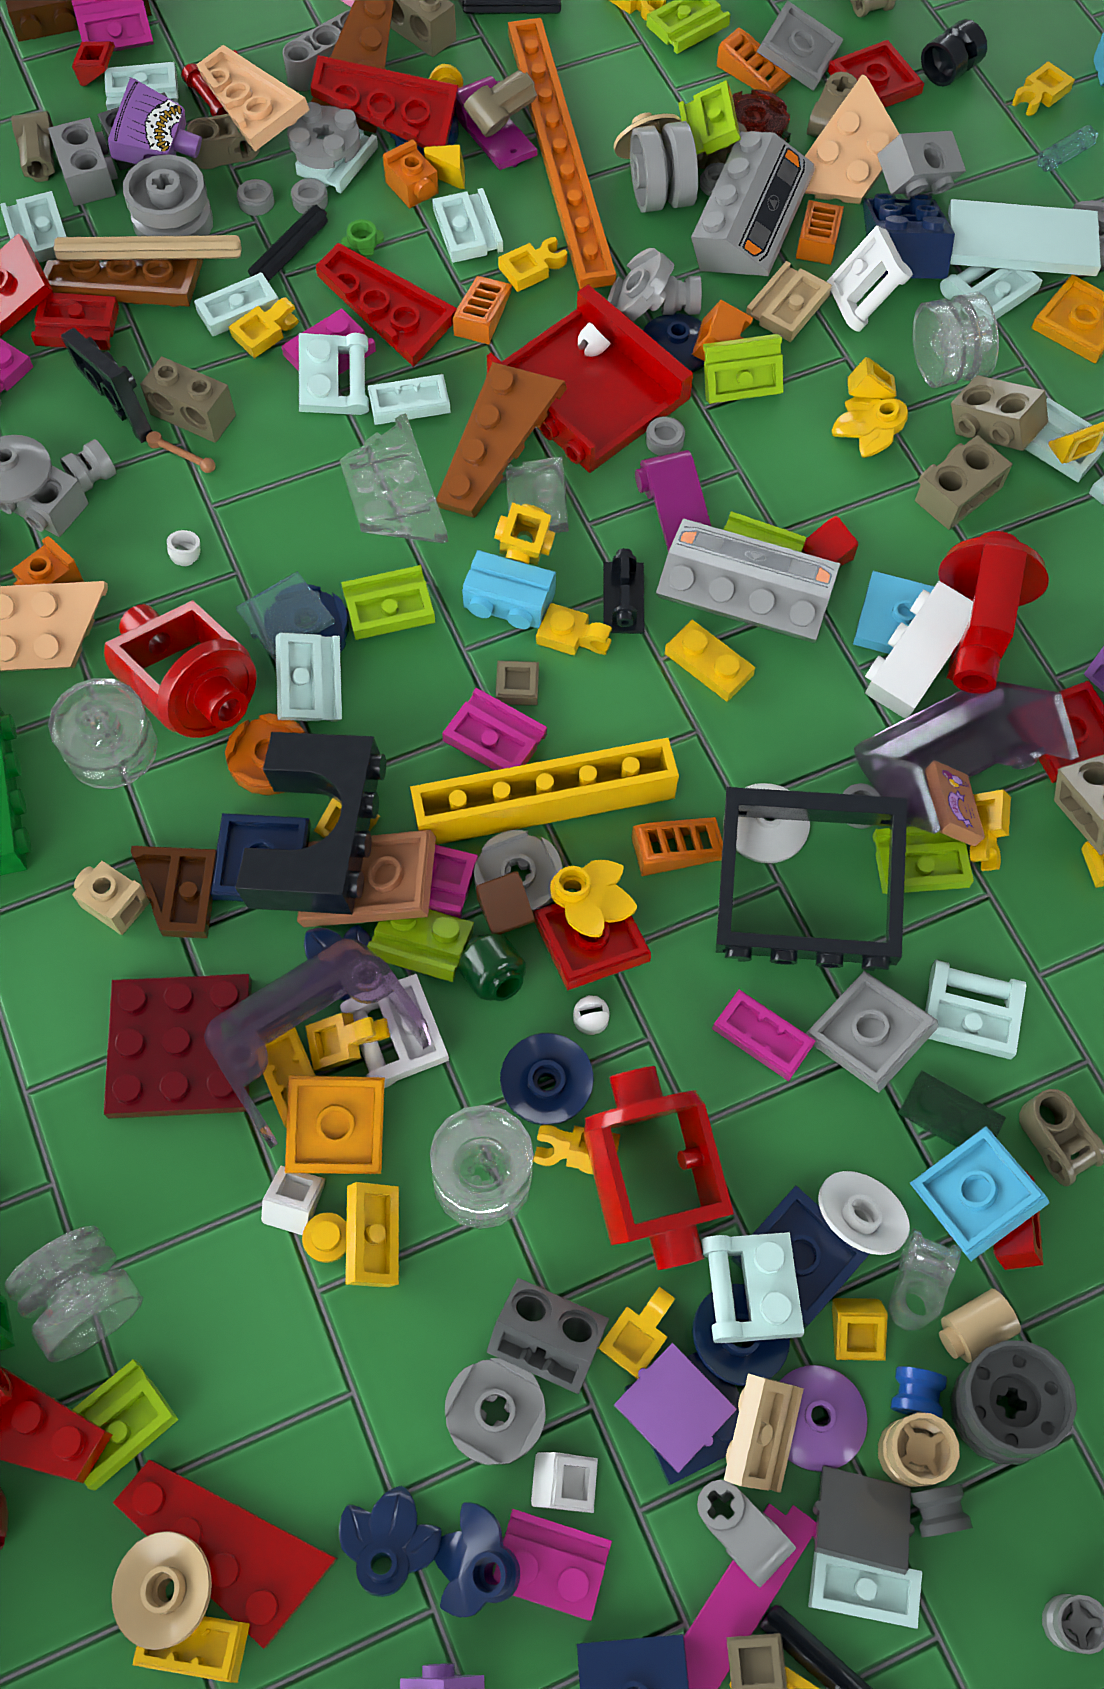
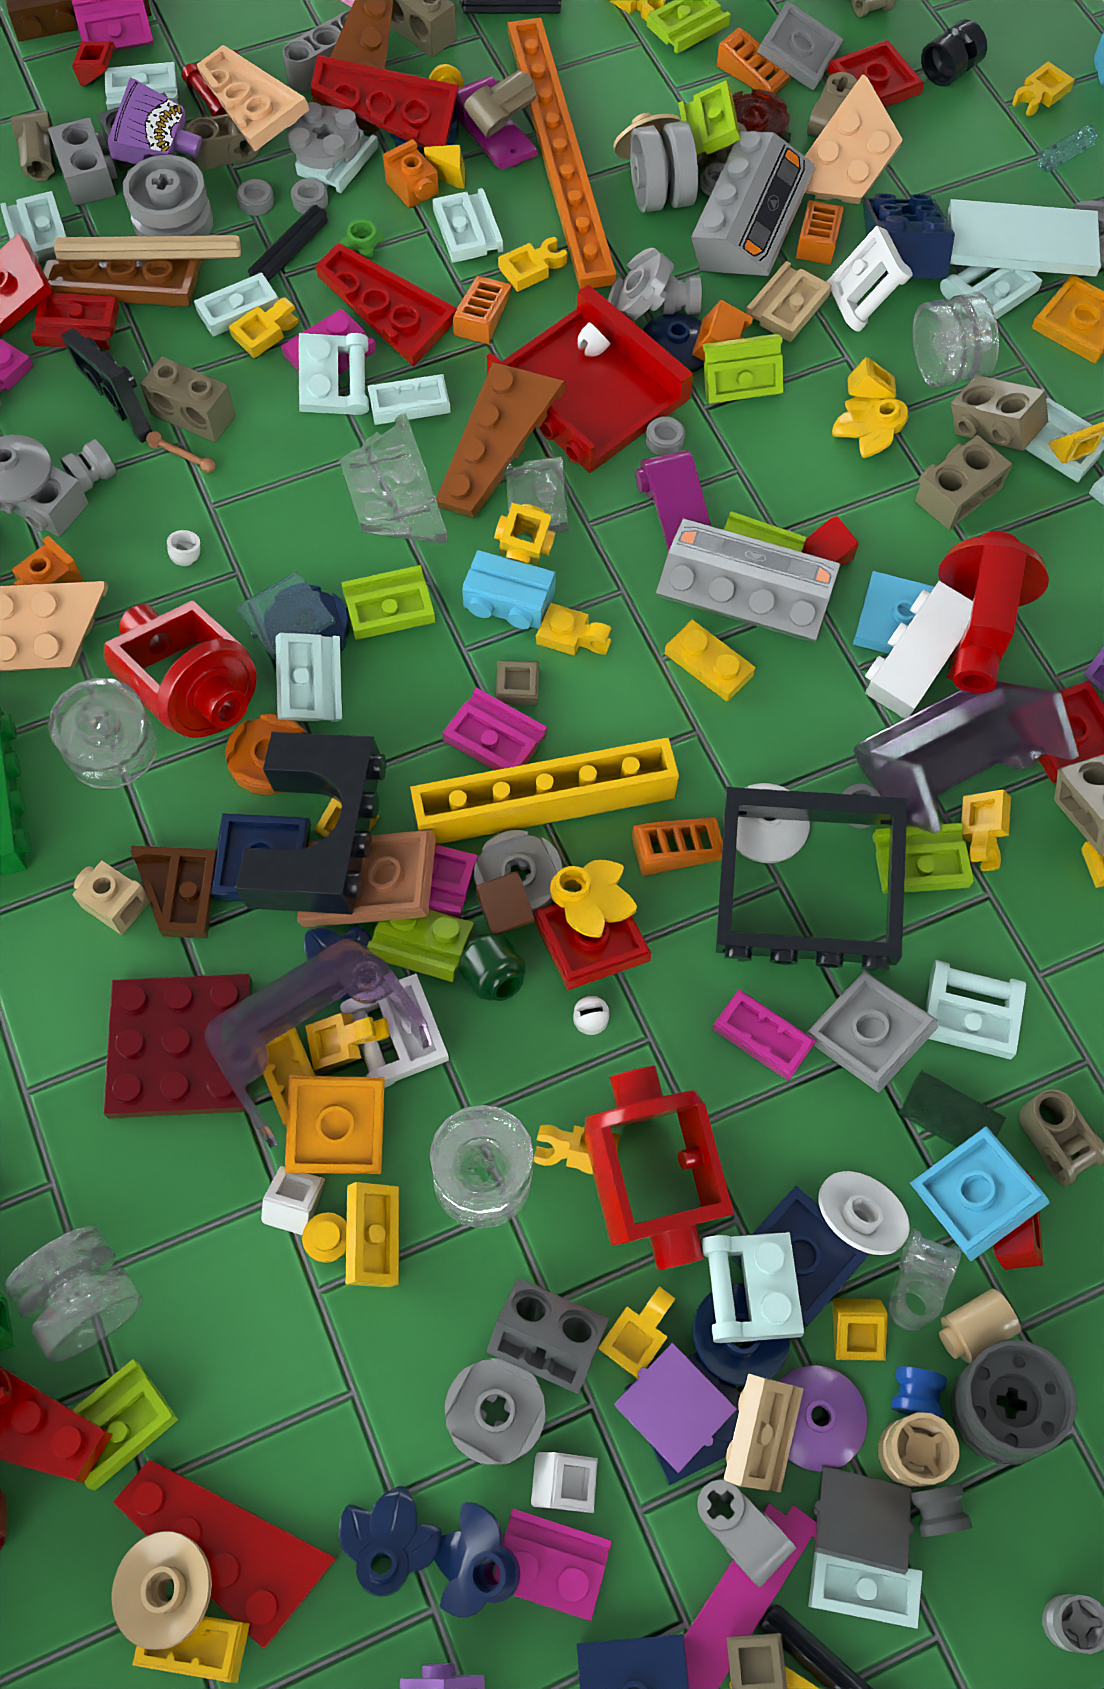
(546, 1057): dark blue dish -> none
(623, 593): black hinge -> none
(921, 163): light grey brick -> none
(954, 803): nougat tile -> none

